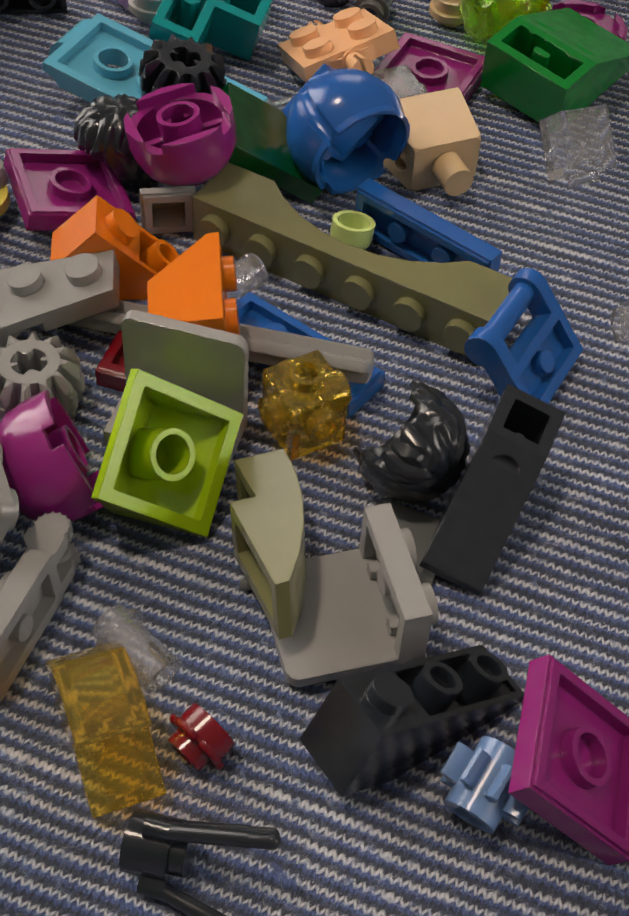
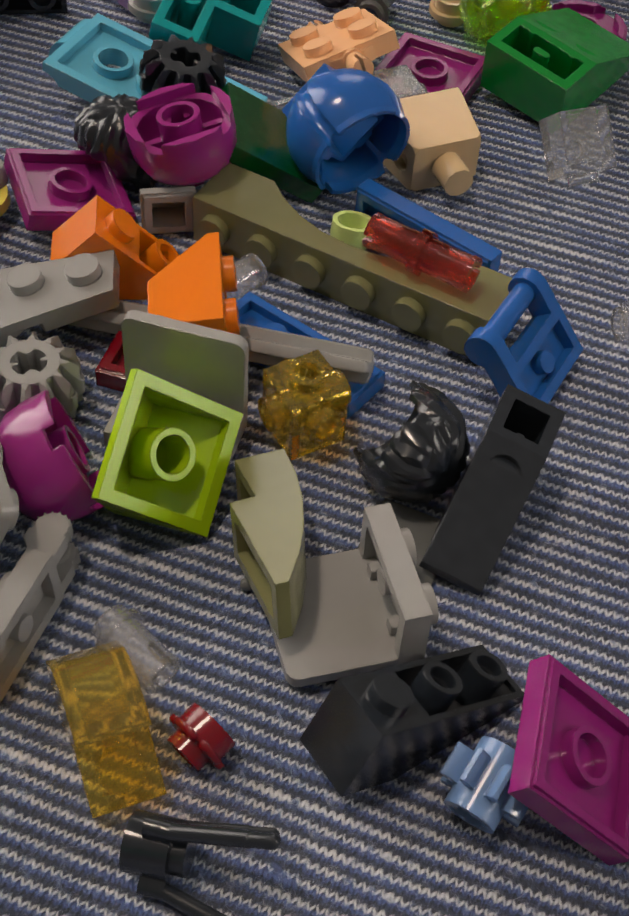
(422, 252): none -> clear red pin

